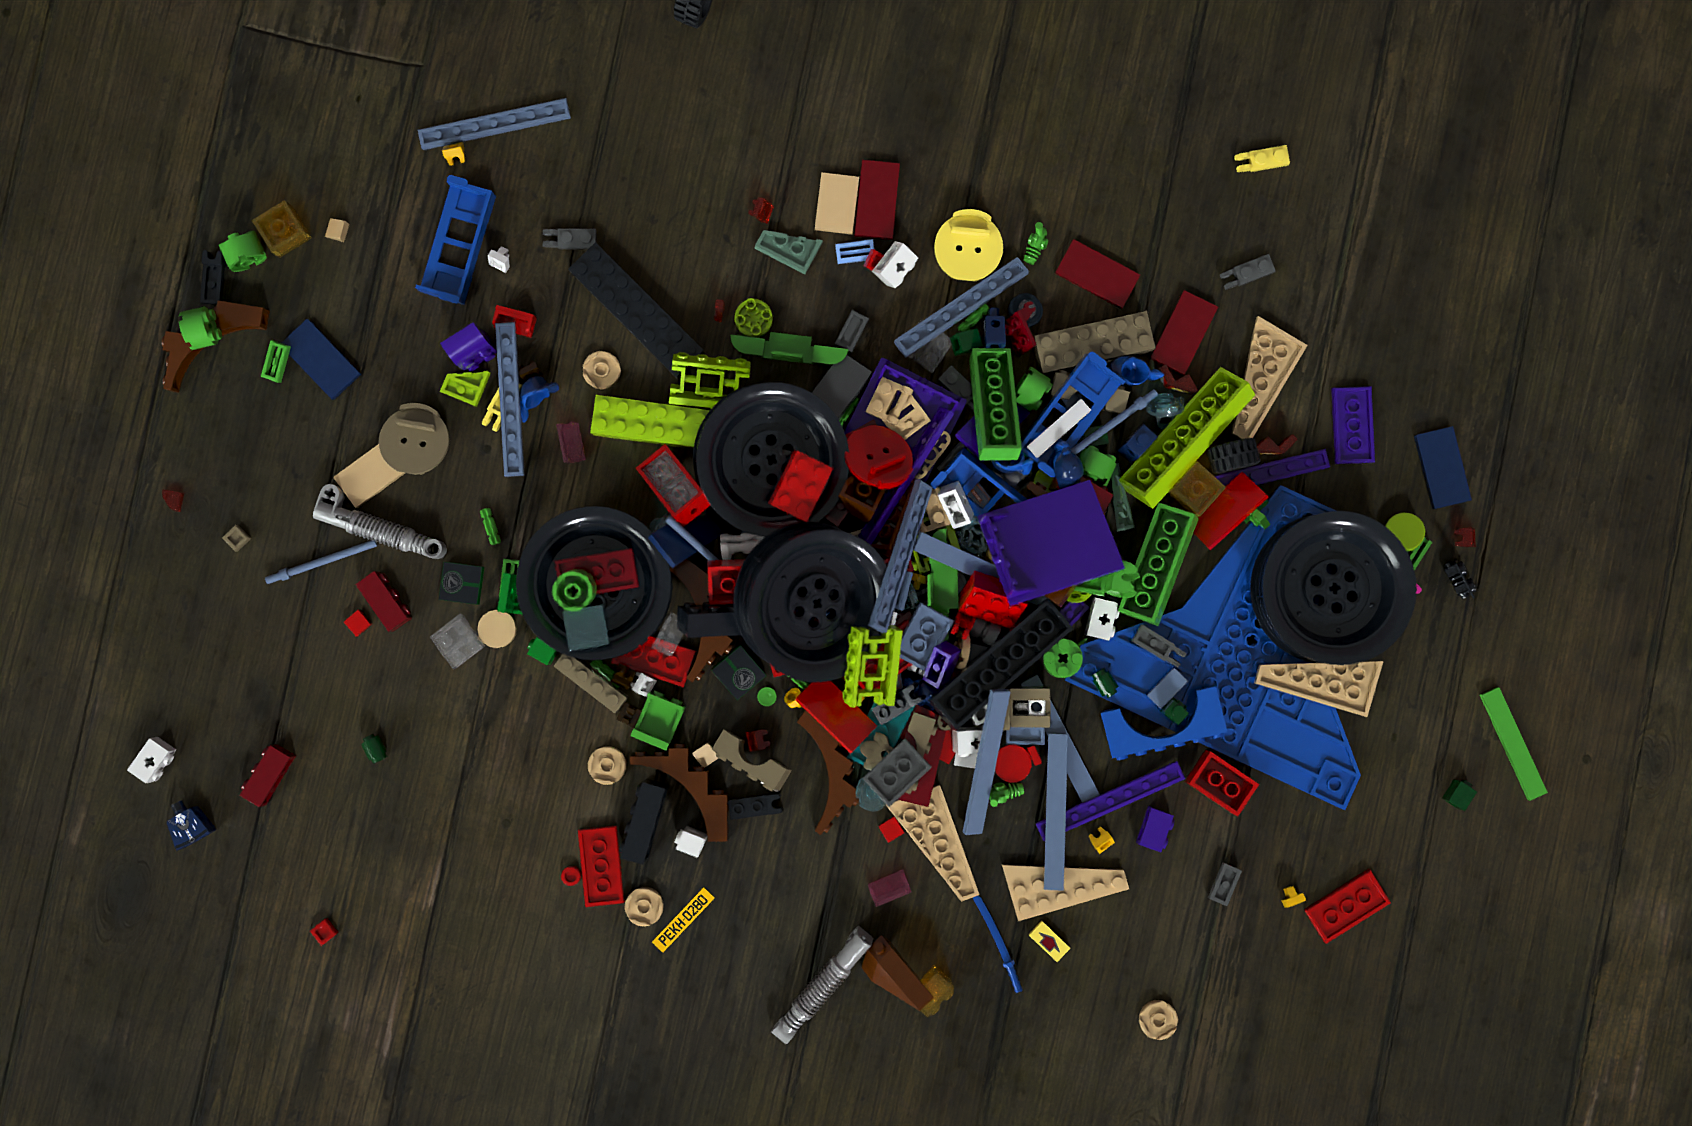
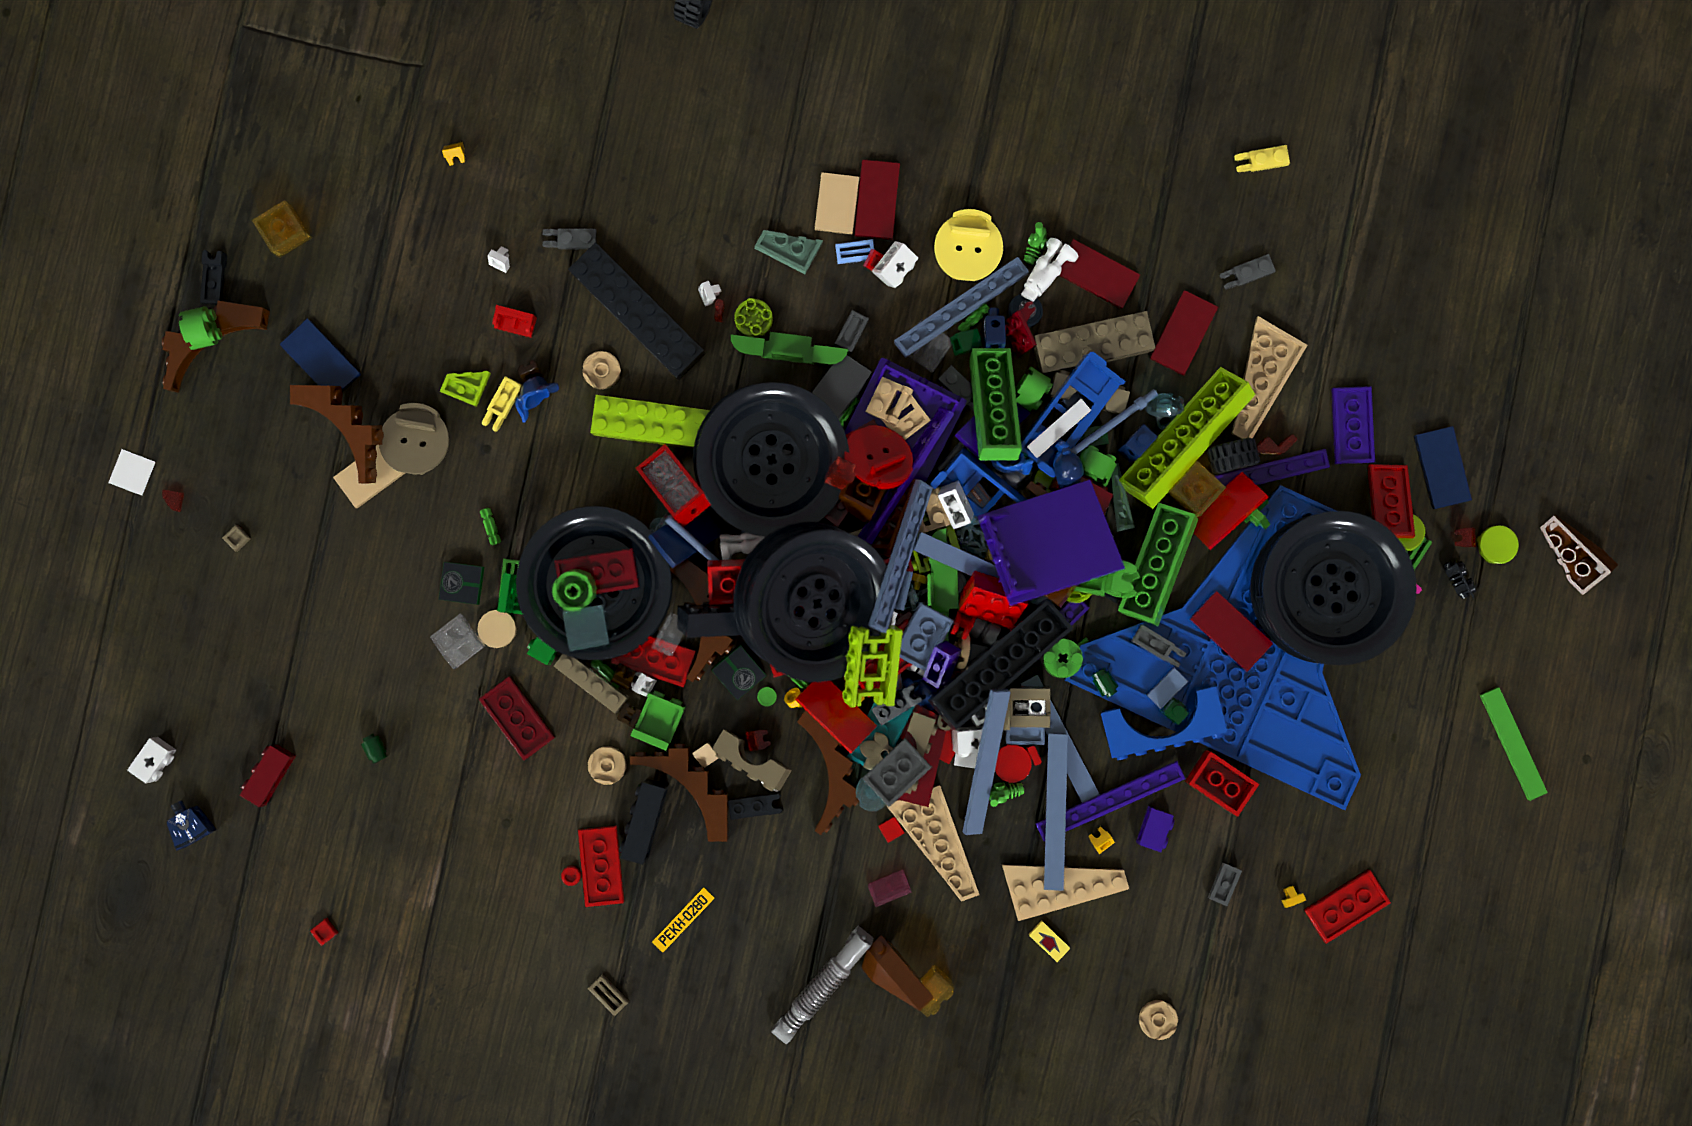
(131, 472): none -> white sticker
(242, 251): bright green brick -> none
(278, 363): bright green tile -> none
(286, 573): sand blue bar -> none
(337, 229): tan slope -> none
(348, 420): none -> reddish brown arch
(357, 623): red tile -> none
(368, 527): light grey piece -> none
(384, 600): dark red brick -> none
(469, 205): blue piece -> none
(469, 347): dark purple brick -> none
(494, 124): sand blue tile -> none
(509, 399): sand blue tile -> none
(517, 718): none -> dark red tile
(571, 442): clear pink hinge -> none
(618, 994): none -> dark tan tile
(644, 906): tan tile -> none
(690, 841): white brick -> none
(705, 396): lime fence -> none
(708, 292): none -> white tile
(762, 210): clear red tile -> none
(800, 485): red brick -> none
(840, 473): none -> clear red brick
(925, 469): tan beam -> none
(1008, 963): blue sword -> none
(1046, 272): none -> white piece
(1098, 609): white brick -> none
(1134, 370): blue hair -> none
(1182, 385): clear red slope -> none
(1231, 631): none -> dark red tile
(1337, 686): tan wing -> none
(1392, 498): none -> red tile
(1459, 794): dark green brick -> none
(1498, 544): none -> lime tile
(1580, 557): none -> reddish brown wedge

